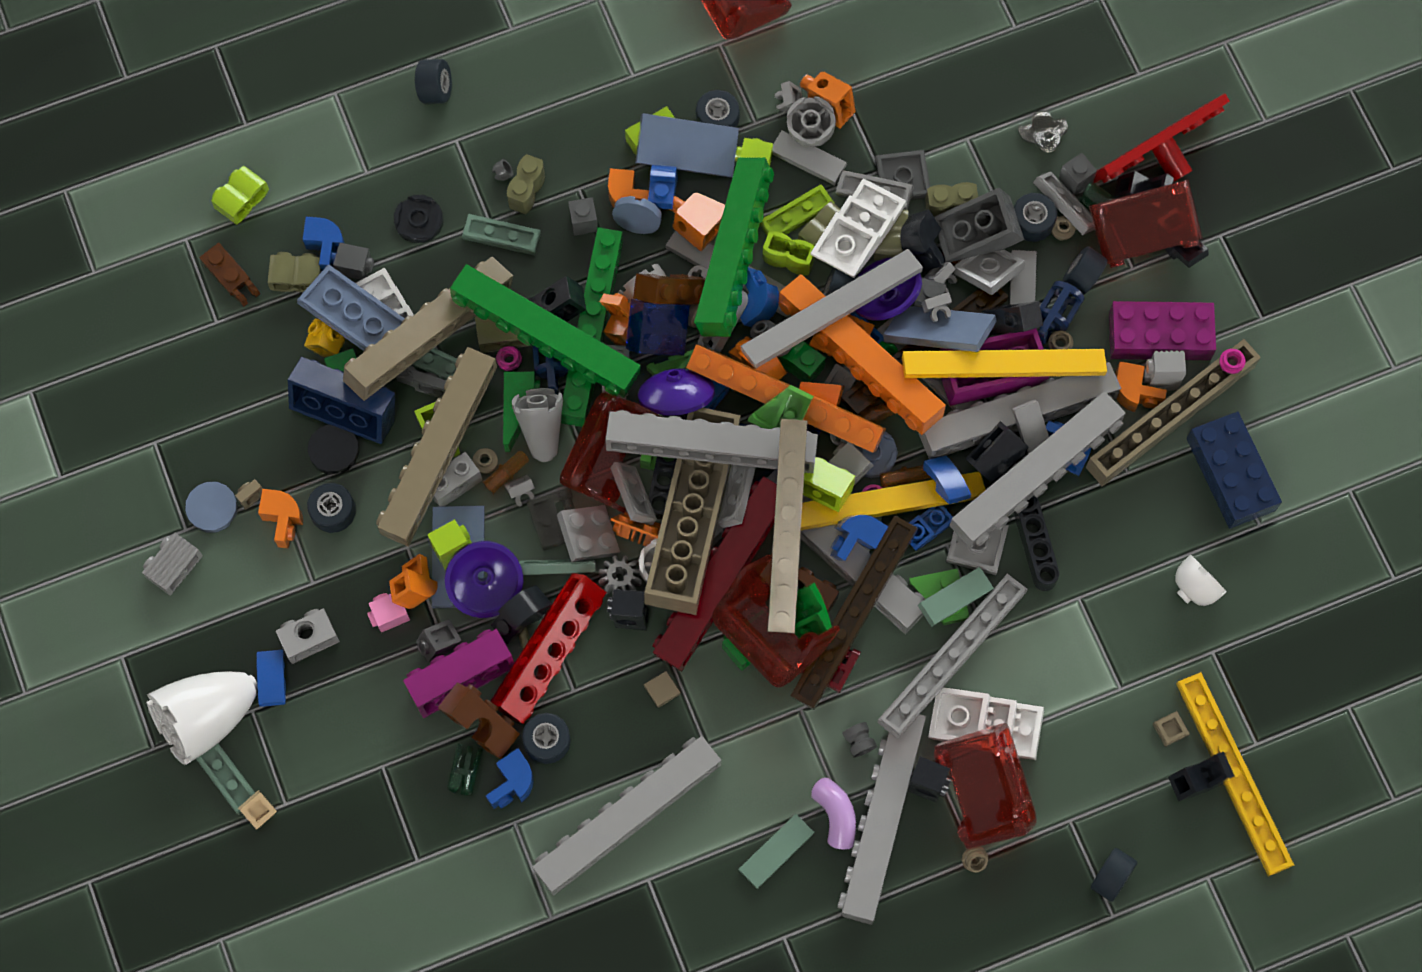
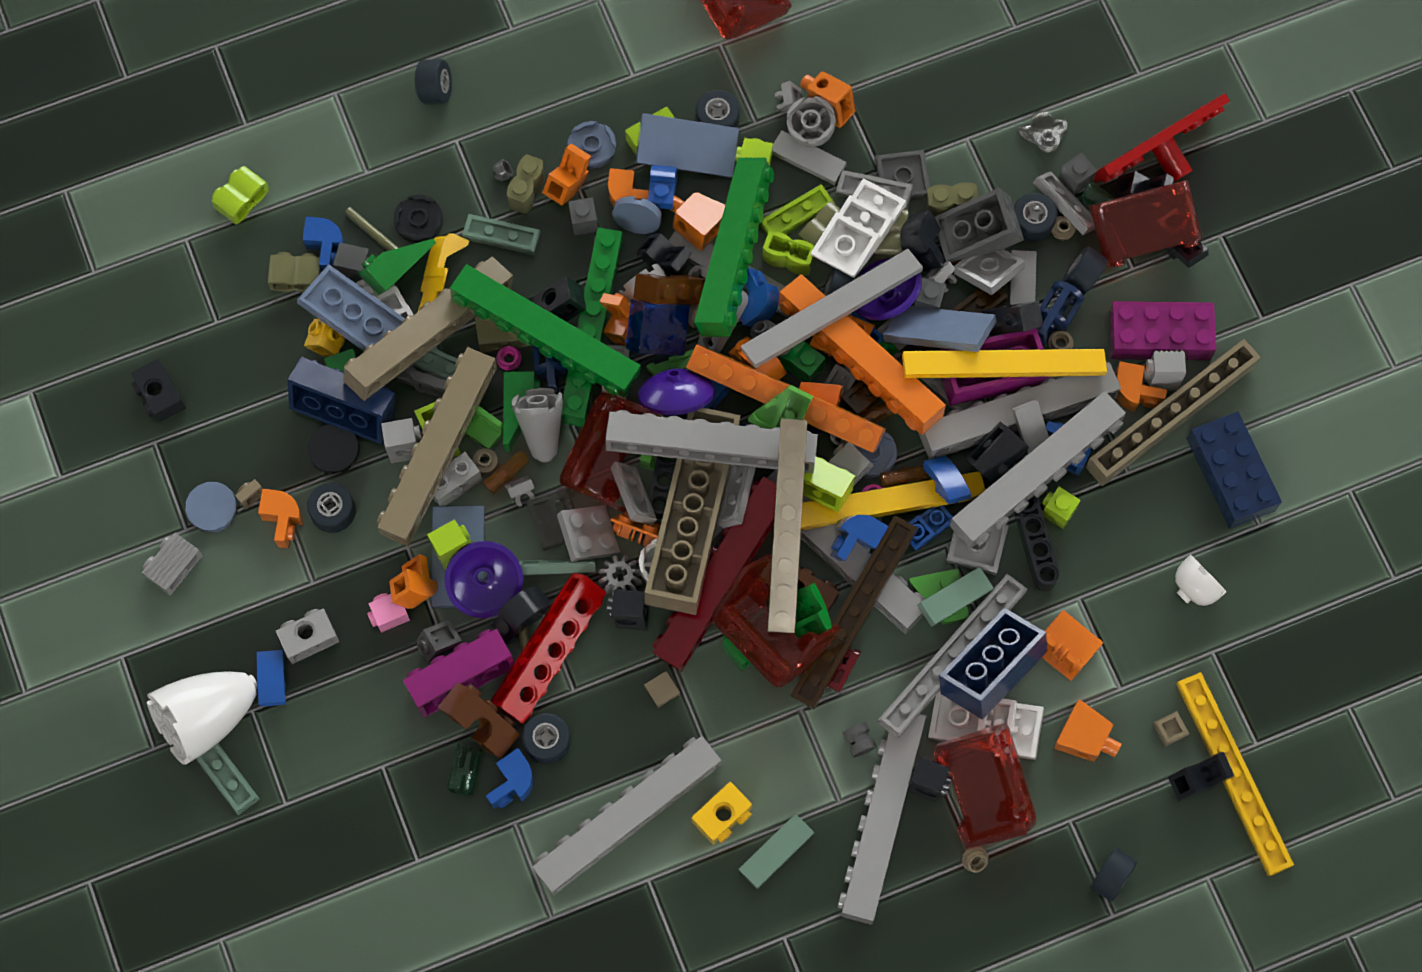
(167, 401): none -> black brick
(228, 273): reddish brown hinge -> none
(257, 809): tan tile -> none
(369, 229): none -> olive bar
(386, 268): none -> green slope
(400, 438): none -> light grey brick
(435, 273): none -> yellow piece
(485, 429): none -> bright green panel
(569, 176): none -> orange brick
(596, 141): none -> sand blue tile
(660, 251): none -> black brick
(729, 799): none -> yellow brick
(840, 813): lavender cylinder -> none
(937, 303): light grey tile -> none
(993, 663): none -> dark blue brick
(1060, 507): none -> lime brick
(1069, 645): none -> orange hinge
(1086, 734): none -> orange torso
(1235, 355): dark pink plate -> none

